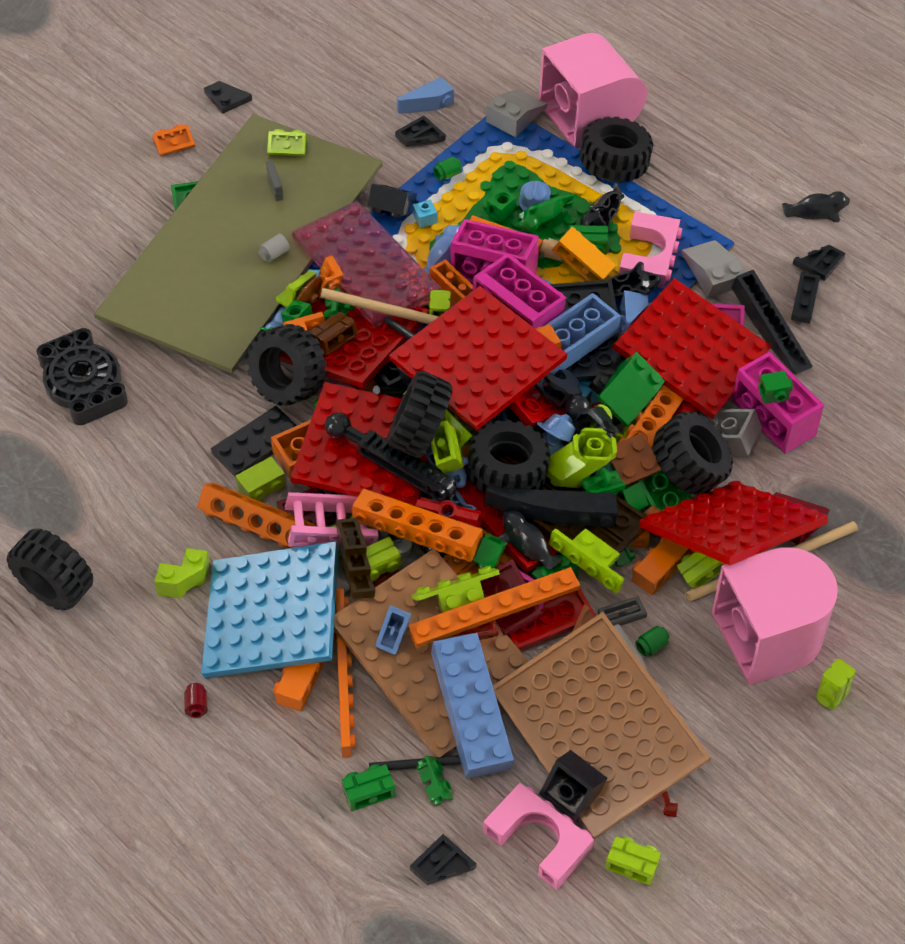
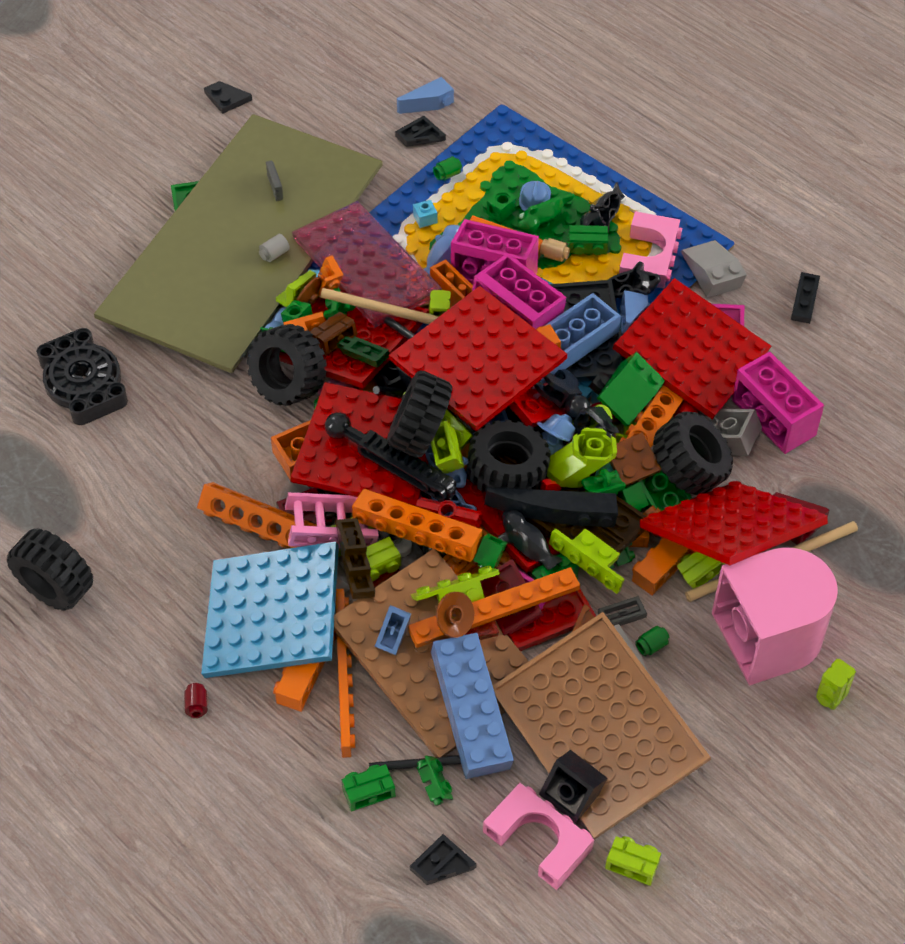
(173, 140): orange bracket -> none
(176, 580): lime brick -> none
(252, 442): black plate -> none
(261, 479): lime brick -> none
(286, 143): lime bracket -> none
(363, 351): none -> dark green hinge
(390, 199): black slope -> none
(462, 614): none -> dark orange dish
(513, 111): light grey slope -> none
(548, 484): none -> red tile
(583, 256): light orange brick -> none
(587, 82): bright pink brick -> none
(616, 149): black tyre -> none
(670, 809): clear red hand -> none
(769, 321): black slope -> none
(775, 387): green brick -> none
(818, 206): black animal -> none
(821, 261): black wing -> none

